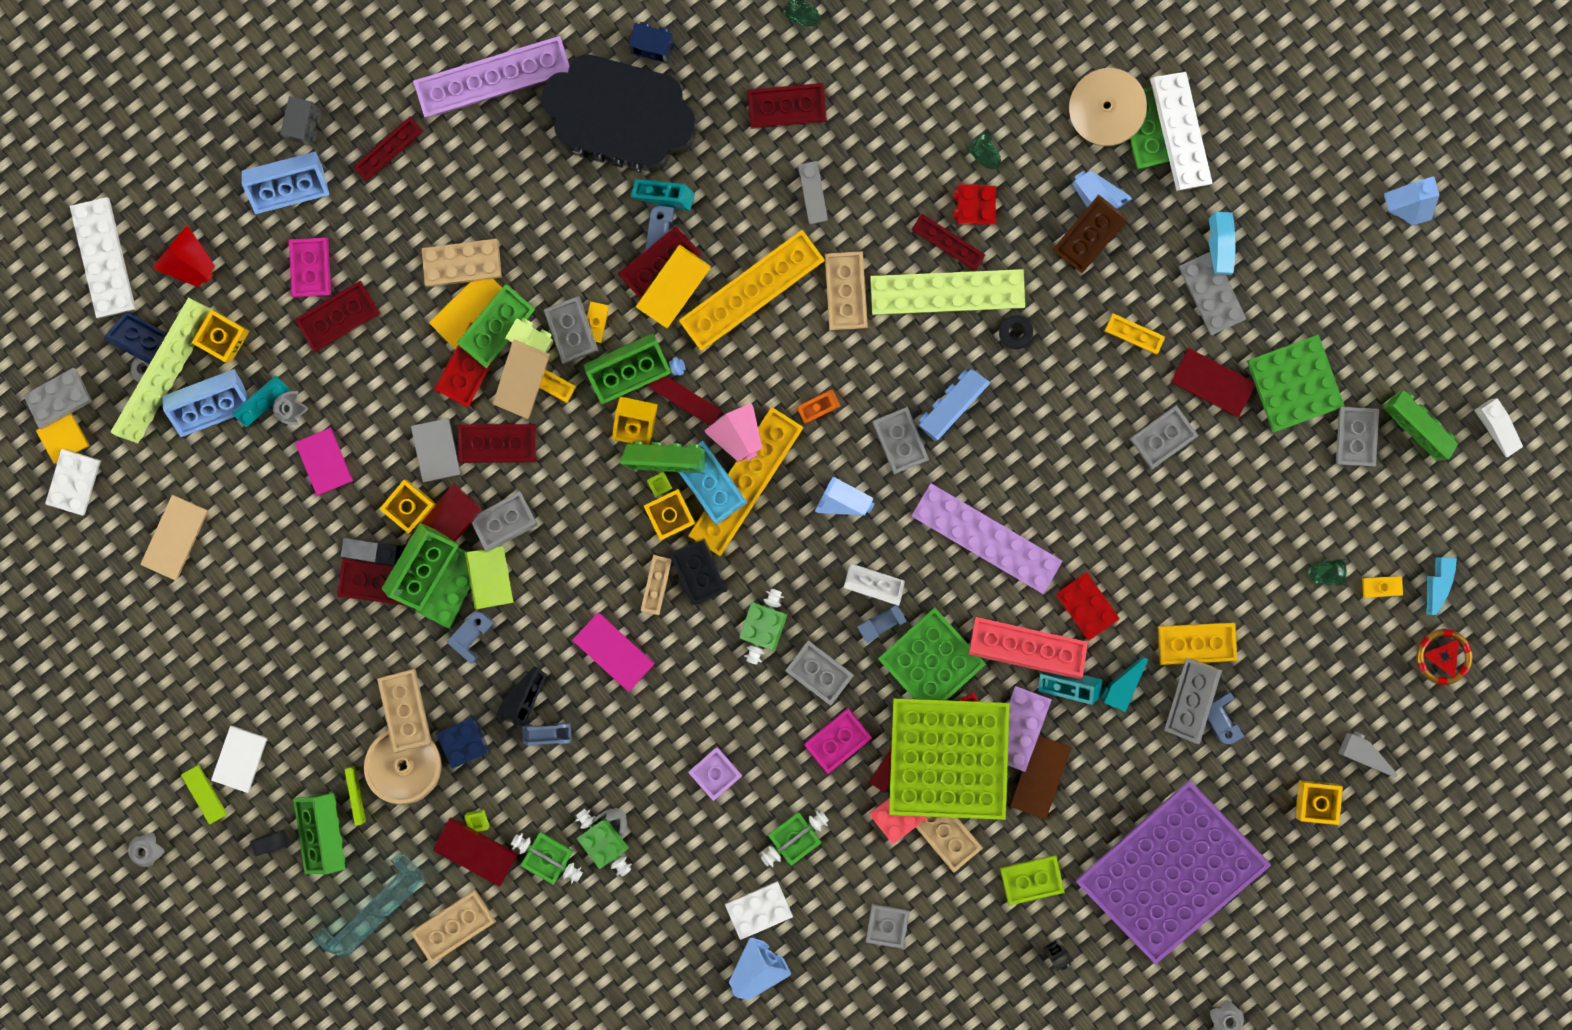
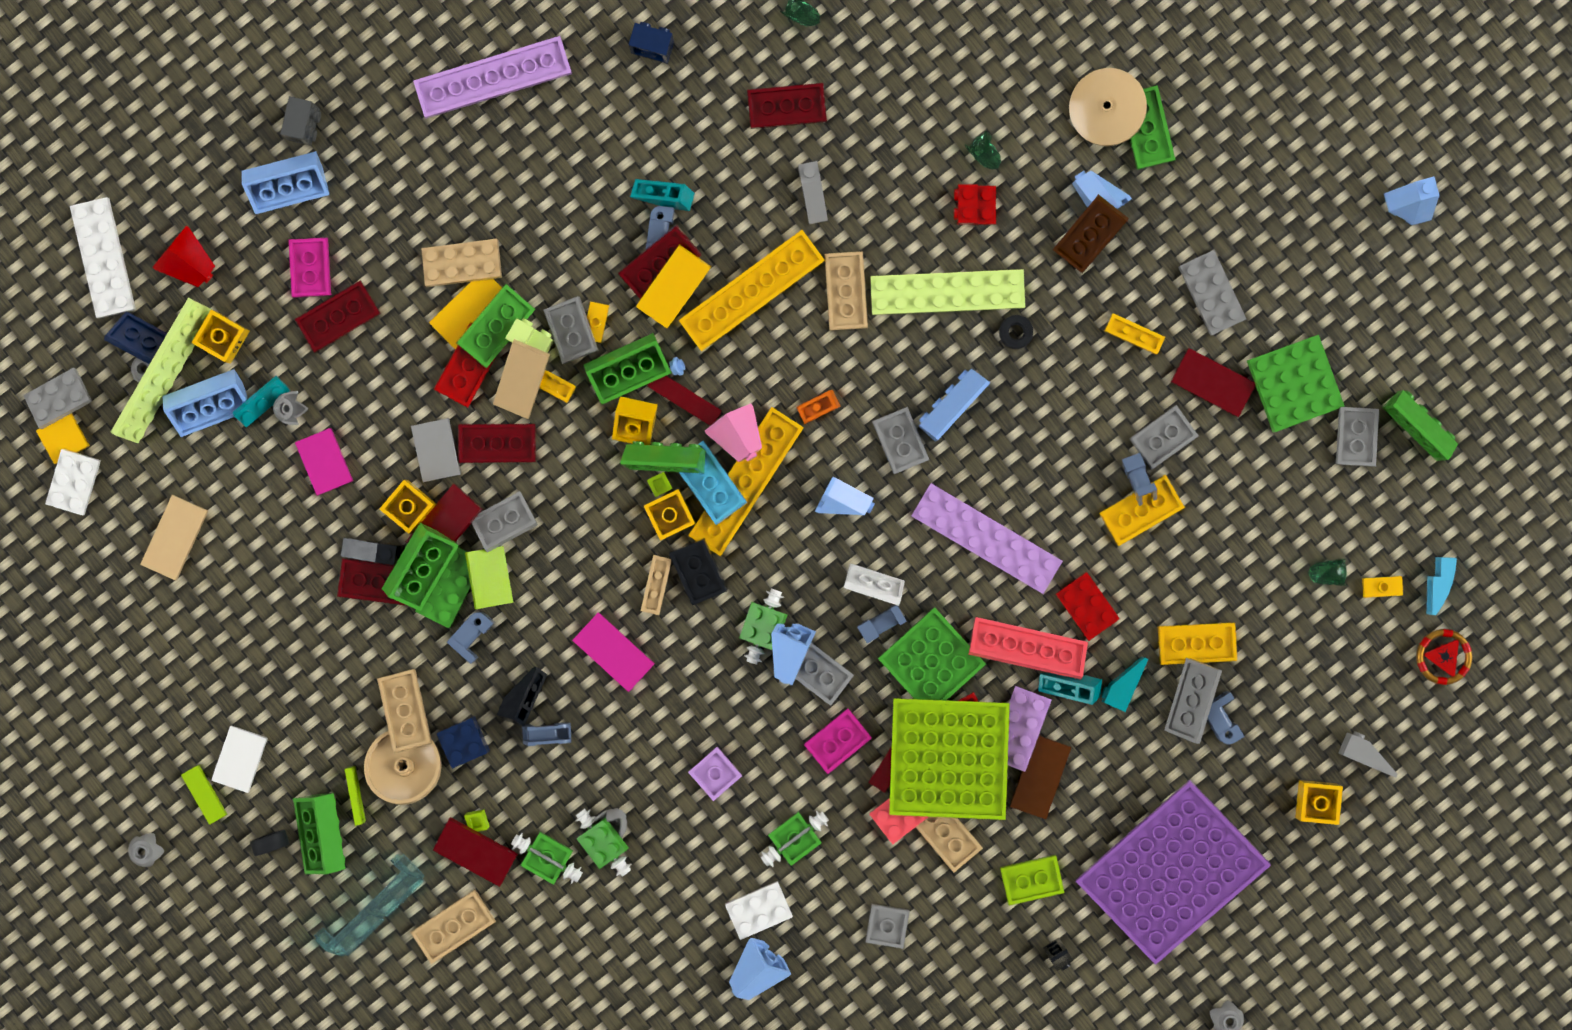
(388, 149): dark red tile -> none
(619, 113): black brick -> none
(789, 650): none -> light blue slope
(948, 242): dark red tile -> none
(1129, 519): none -> yellow tile
(1136, 473): none -> sand blue piece
(1181, 131): white plate -> none
(1222, 242): medium azure slope -> none
(1499, 426): white slope -> none

